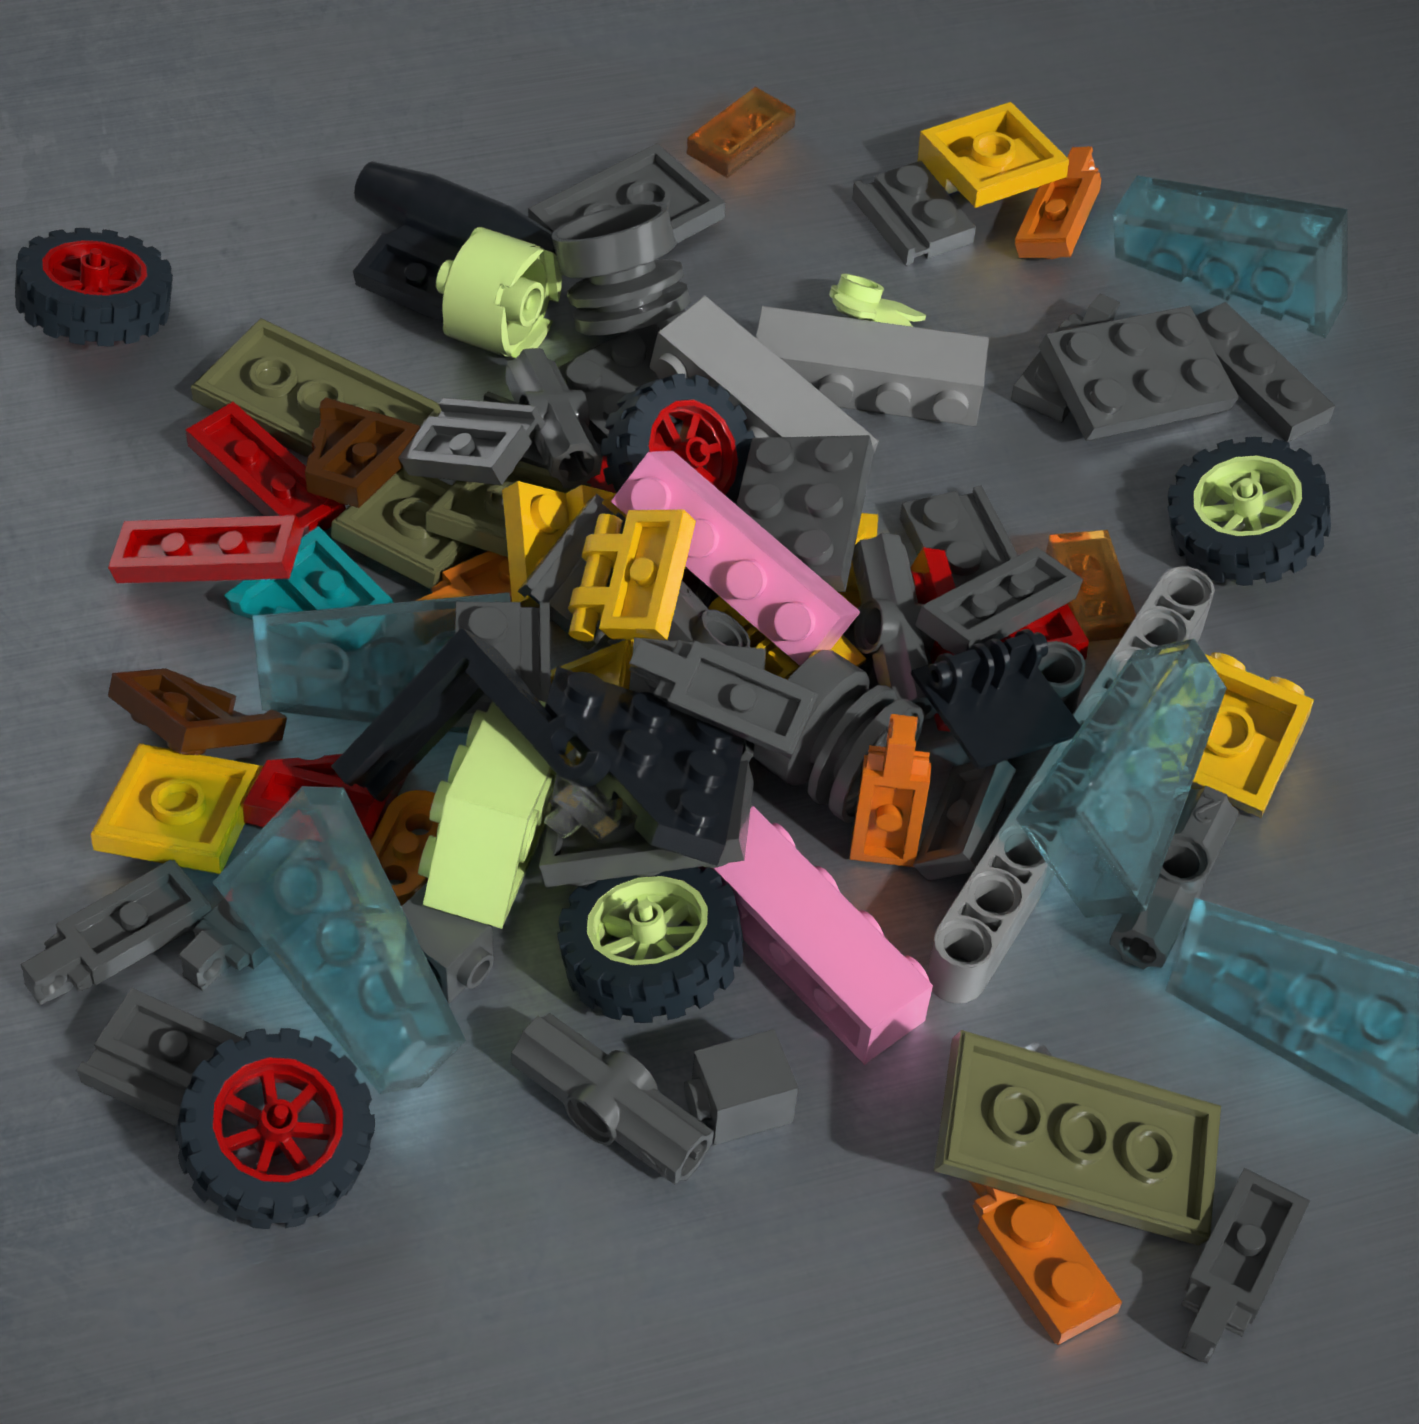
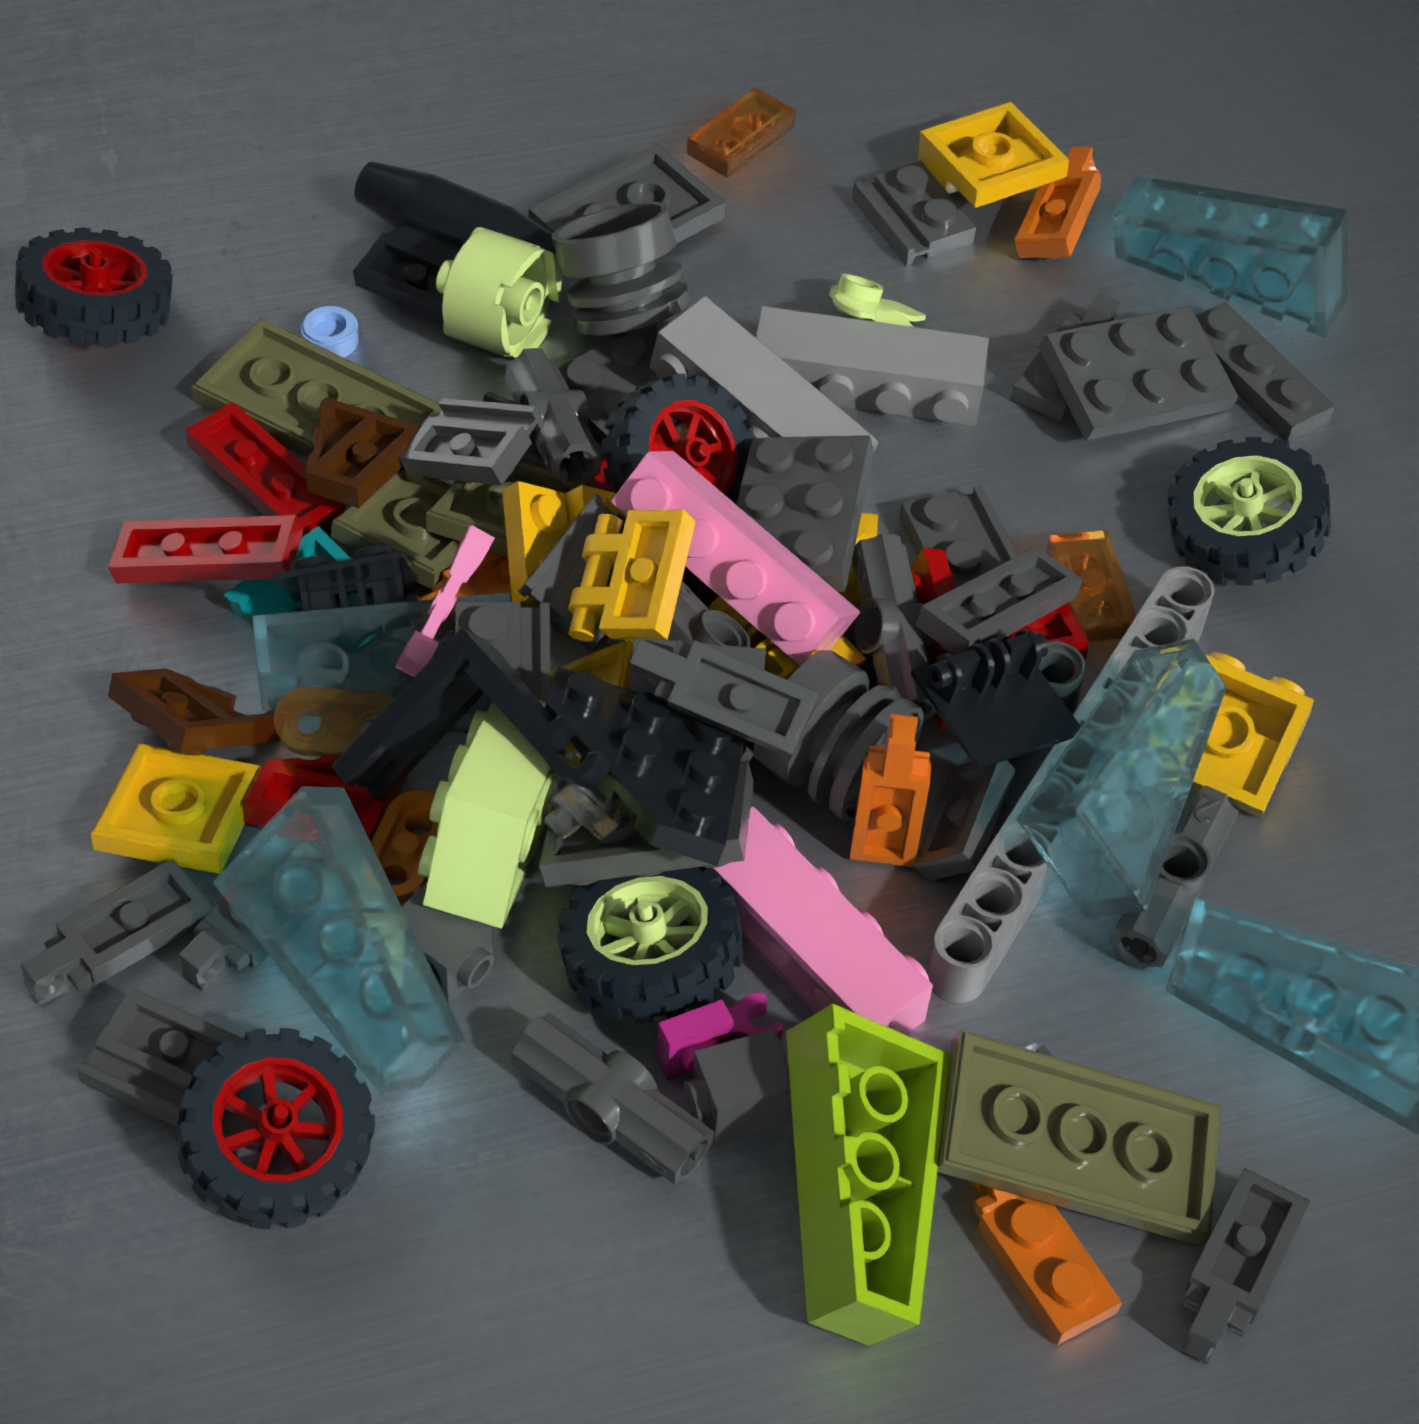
(331, 329): none -> light blue tile
(341, 715): none -> clear orange plate
(373, 568): none -> black hinge
(466, 561): none -> bright pink piece
(705, 1028): none -> dark pink plate
(865, 1169): none -> lime wedge

